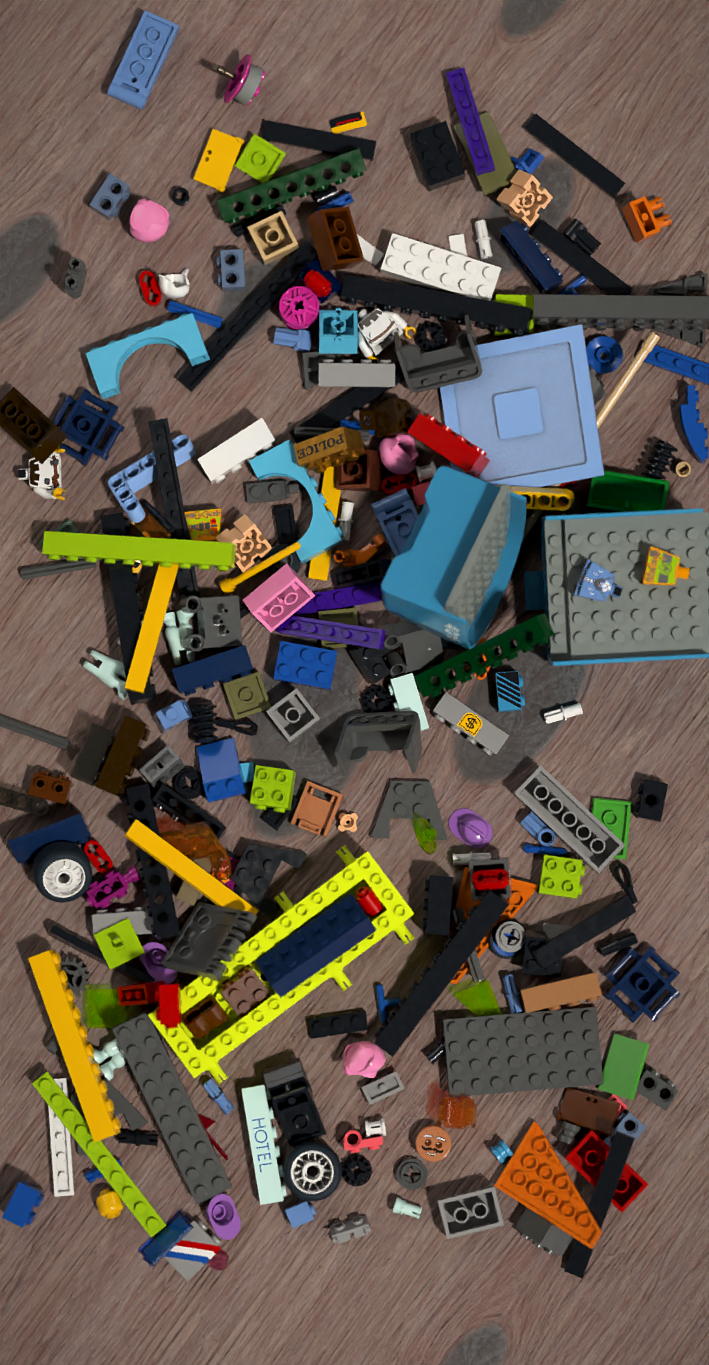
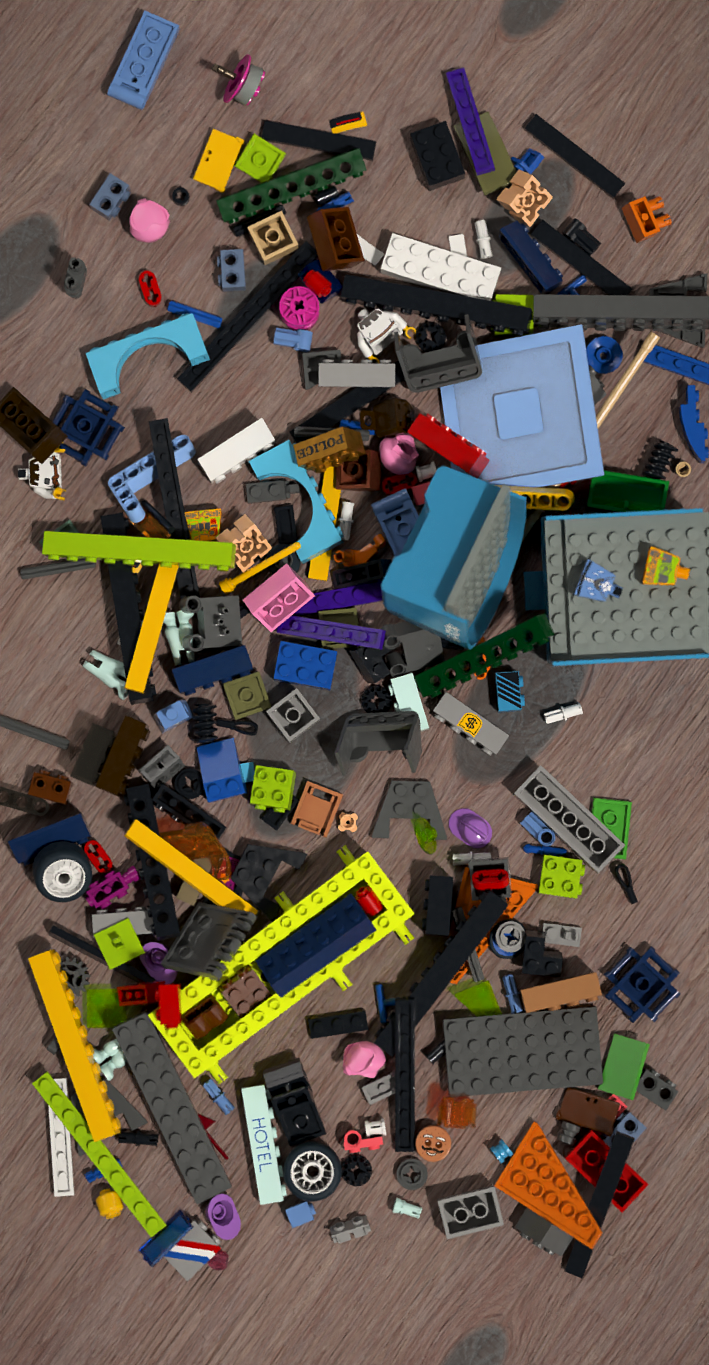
(23, 1203): blue brick -> none
(174, 285): white hair -> none
(338, 331): medium azure brick -> none
(405, 1075): none -> black tile
(584, 931): black tile -> none
(618, 944): black axle -> none
(658, 791): black brick -> none

